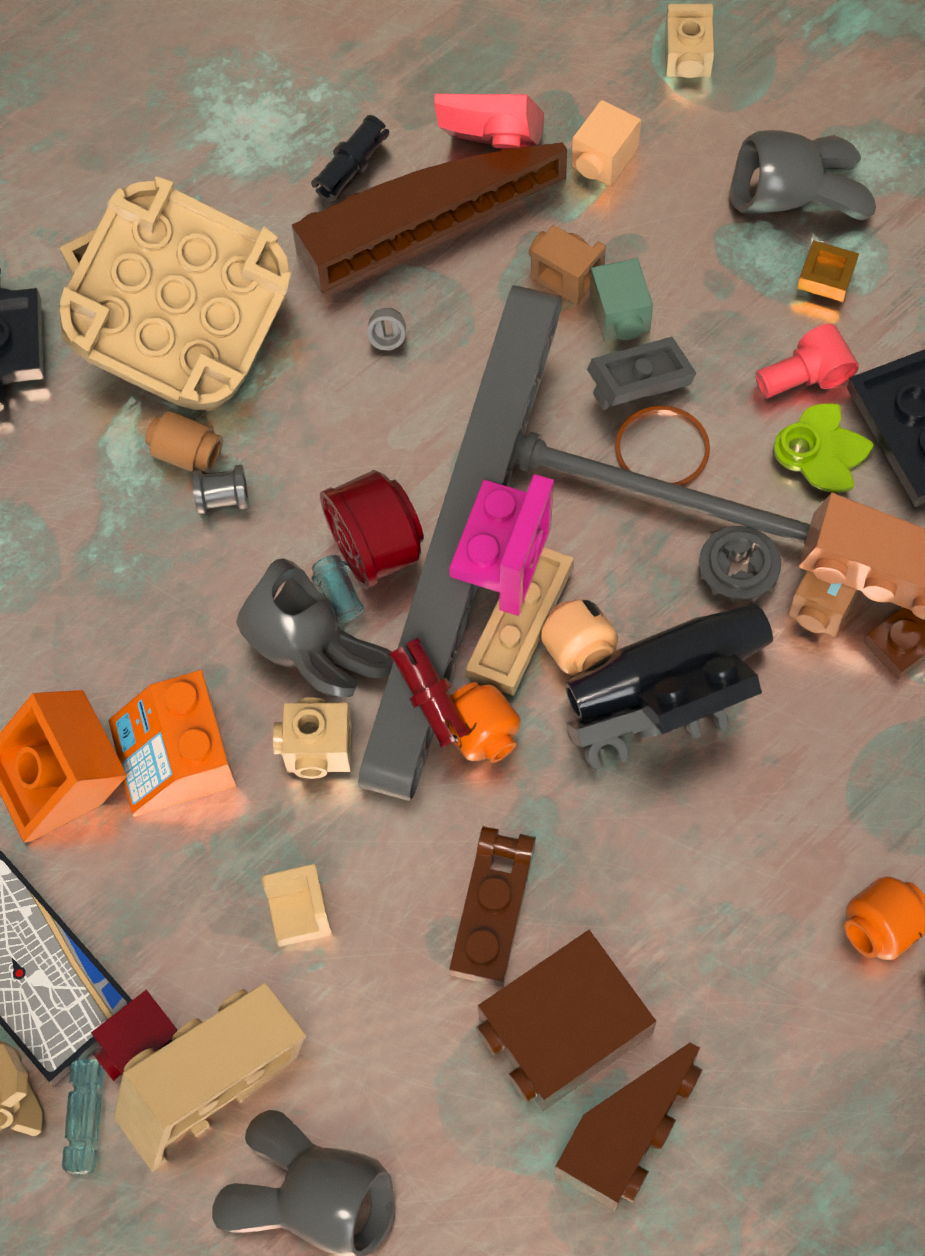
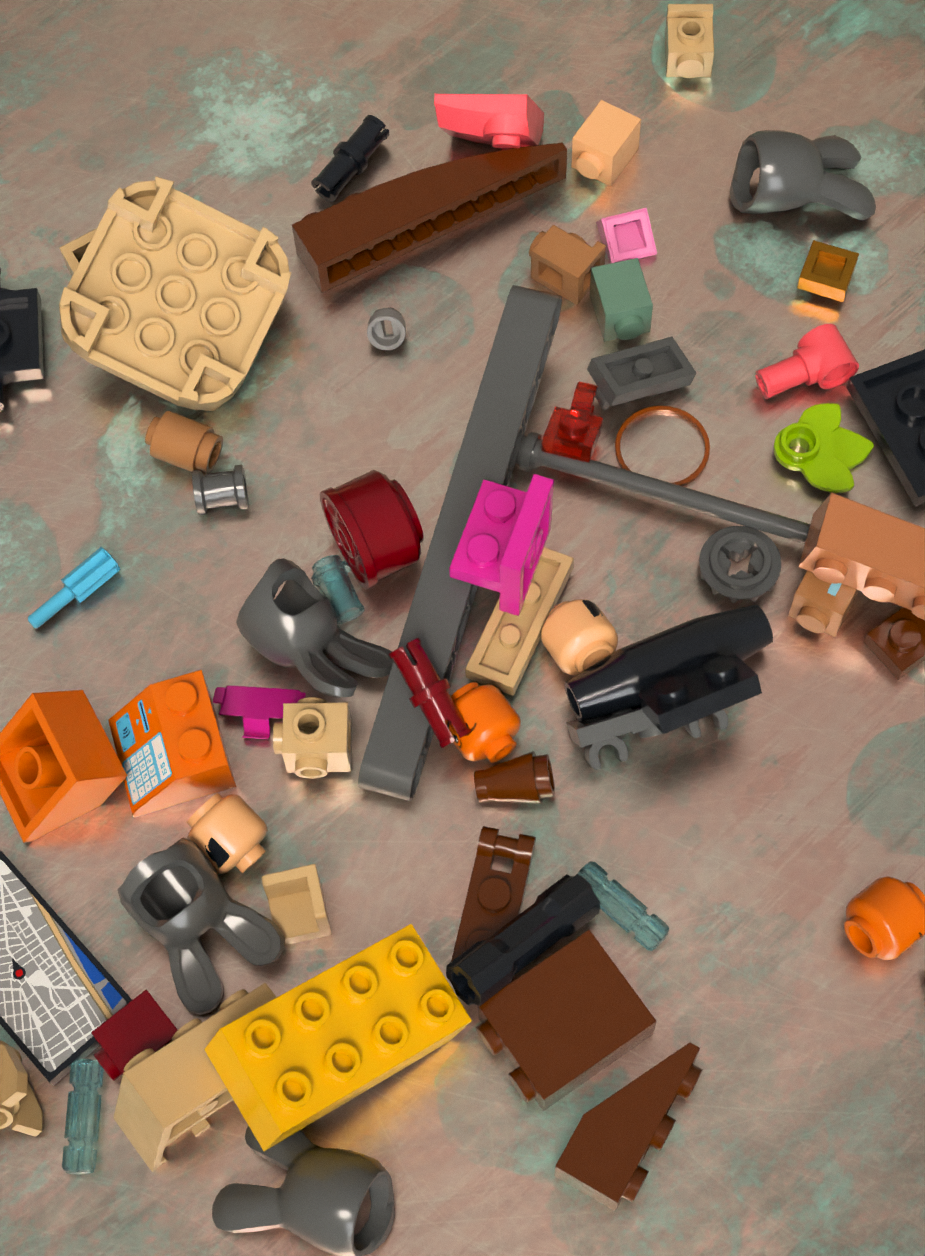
(78, 584): none -> medium azure axle
(178, 900): none -> dark grey piece
(228, 833): none -> light nougat head
(255, 706): none -> dark pink piece
(336, 1036): none -> yellow brick
(494, 961): none -> black axle
(516, 780): none -> reddish brown cone
(576, 430): none -> clear red plate
(625, 907): none -> clear light blue axle
(627, 236): none -> bright pink slope

